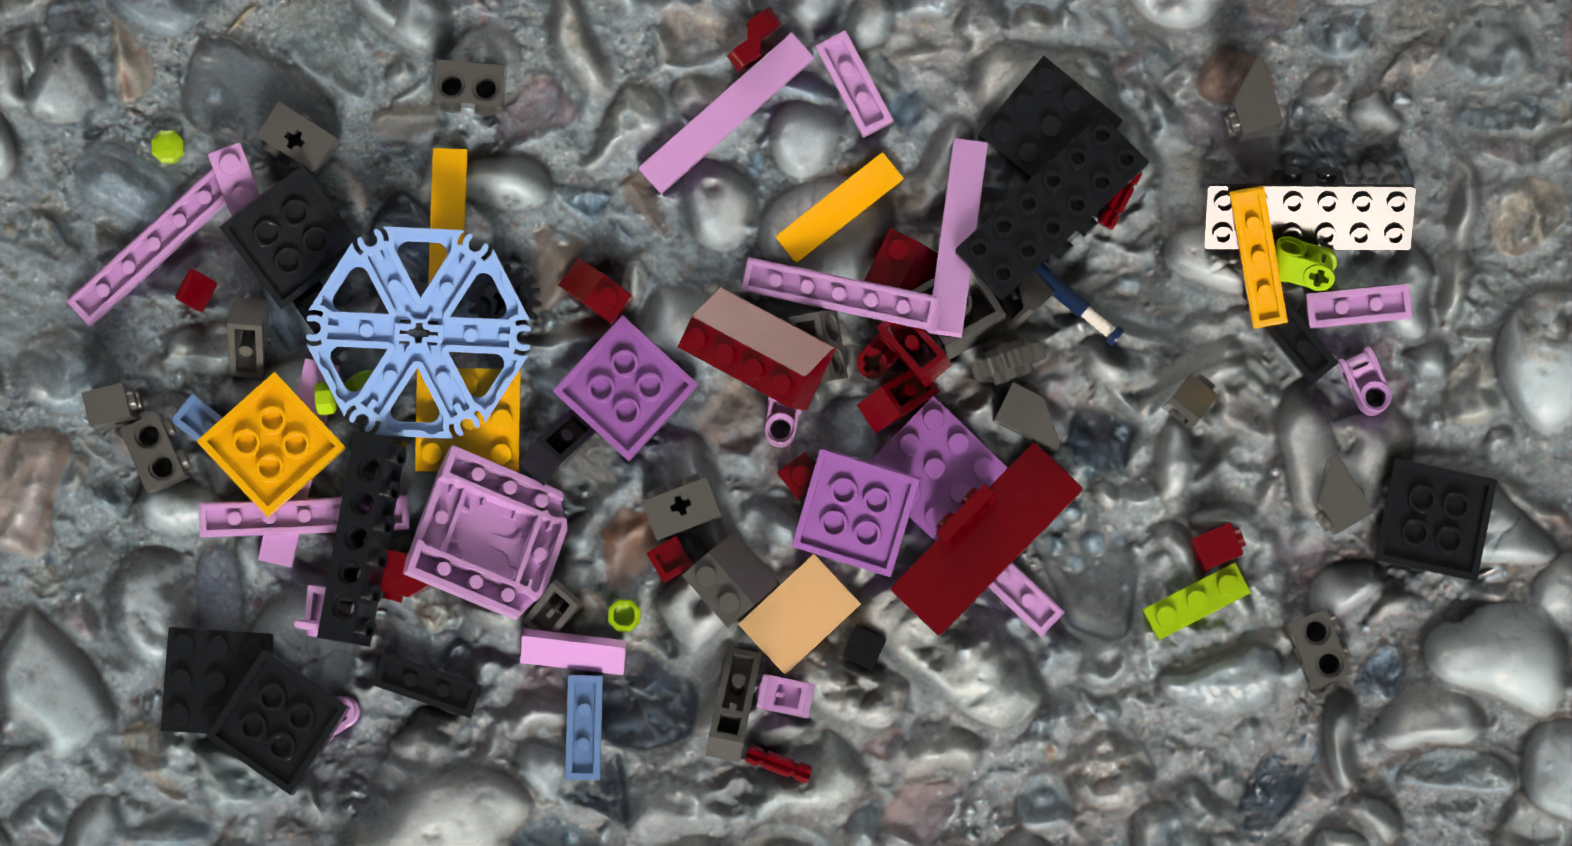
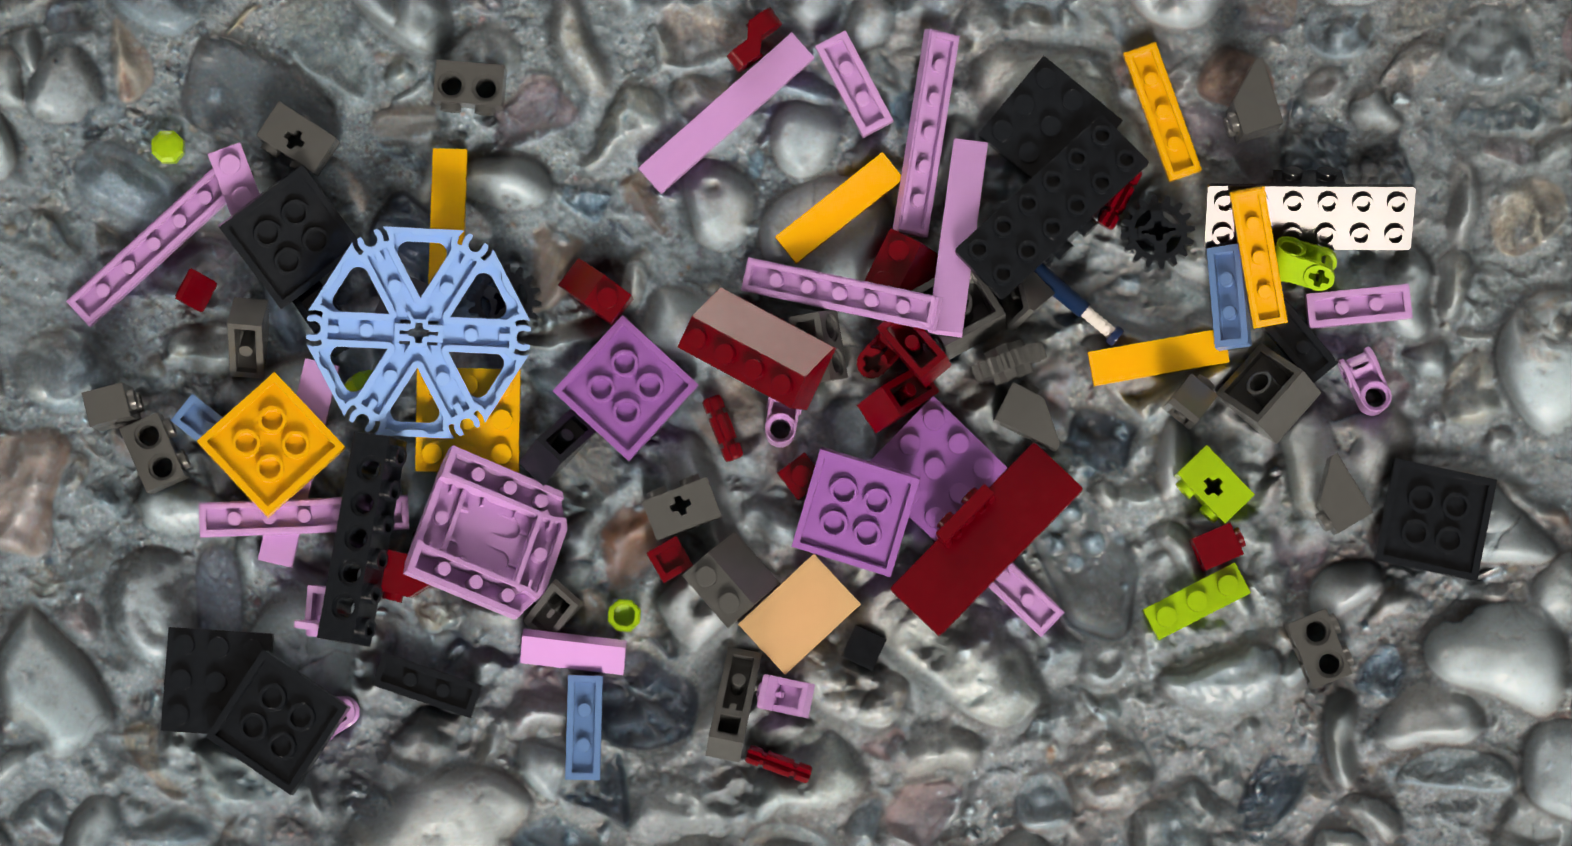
(324, 399): lime tile -> none
(722, 428): none -> dark red axle
(926, 133): none -> lavender tile
(1155, 217): none -> black gear
(1155, 358): none -> yellow tile
(1162, 112): none -> yellow tile
(1209, 467): none -> lime brick
(1228, 298): none -> medium blue plate
(1269, 393): none -> dark grey slope

